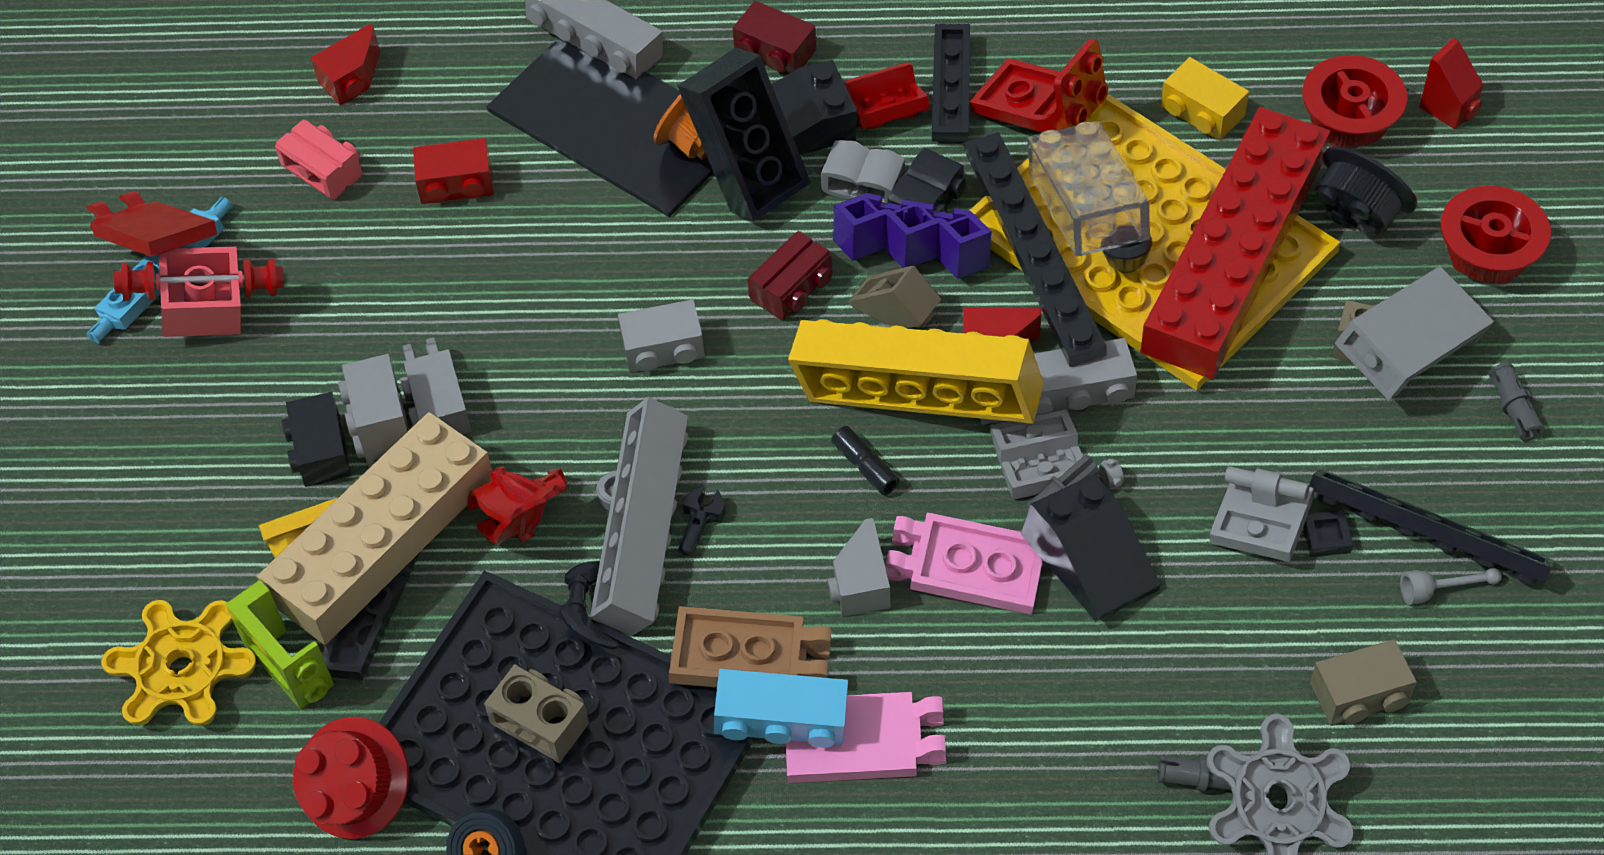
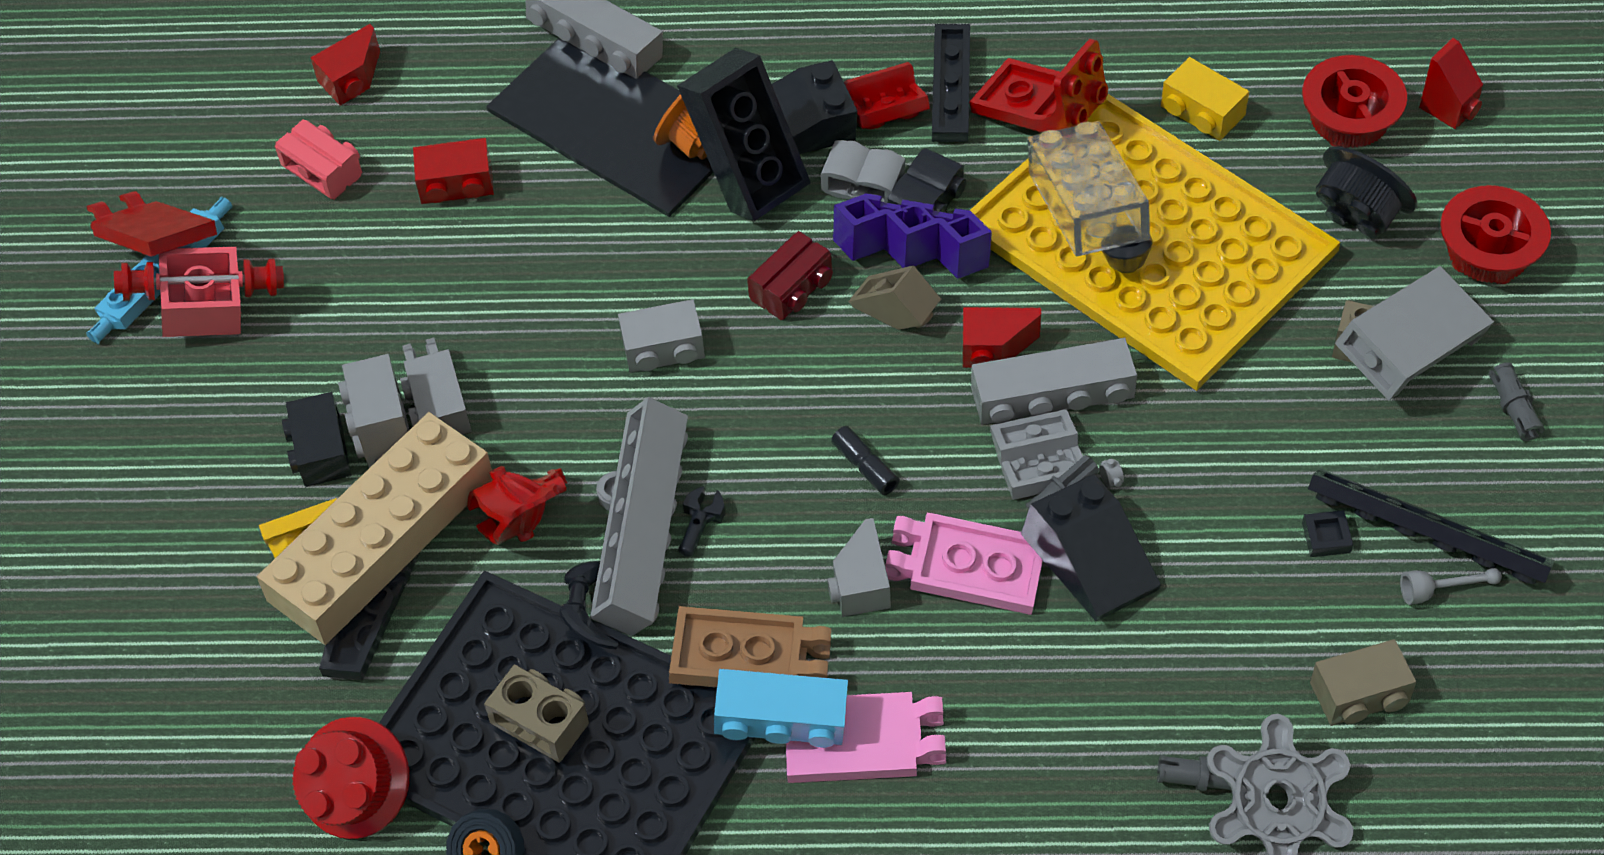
(167, 641): yellow plate -> none
(259, 624): lime panel -> none
(776, 36): dark red brick -> none
(917, 370): yellow brick -> none
(1035, 250): black plate -> none
(1234, 243): red brick -> none
(1262, 513): light grey plate -> none

